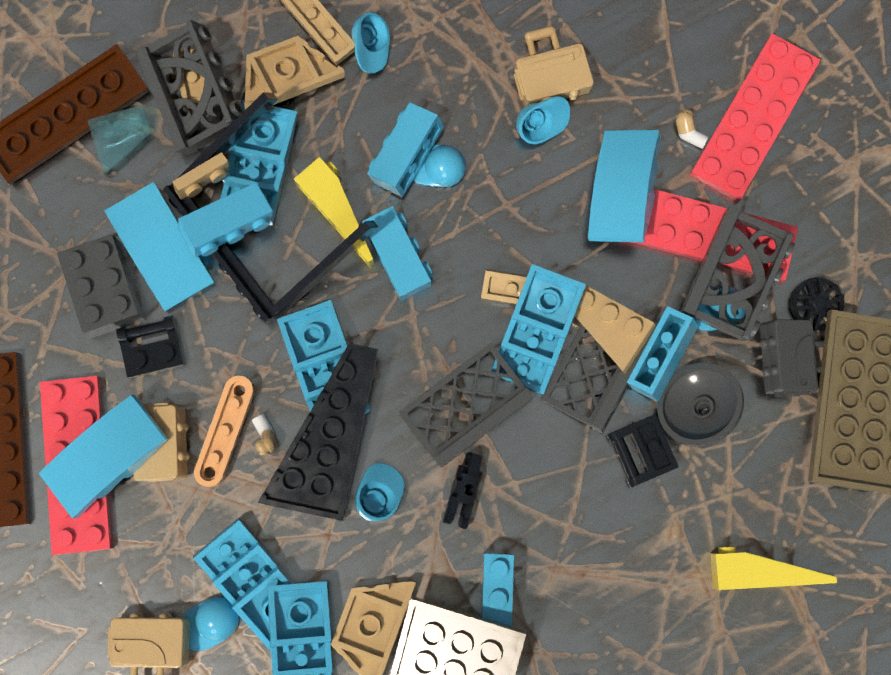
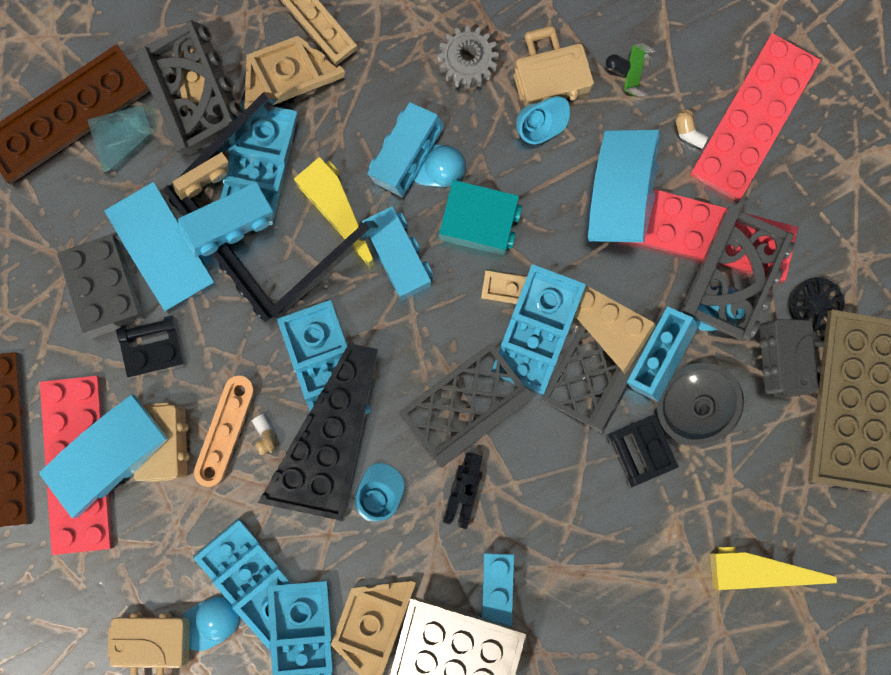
(371, 42): medium azure cap -> none
(468, 71): none -> light grey gear
(480, 218): none -> teal brick
(632, 68): none -> piece

